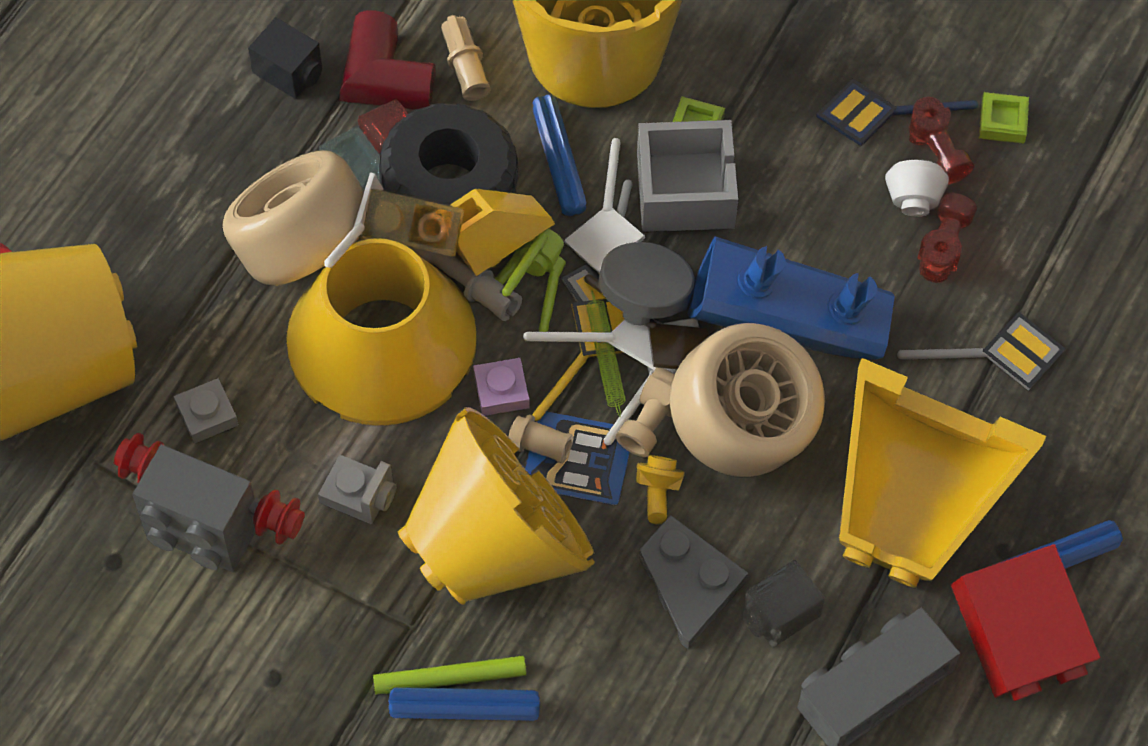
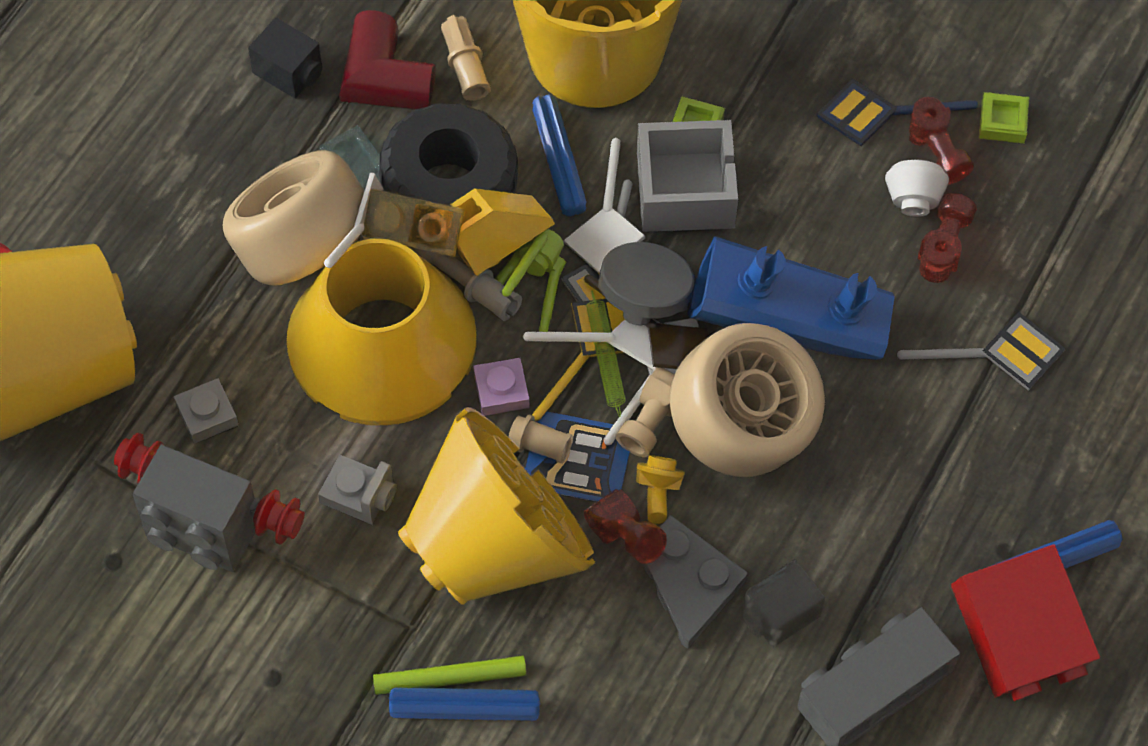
(379, 122): clear red tile -> none
(618, 517): none -> clear red leg
(921, 475): yellow cone -> none

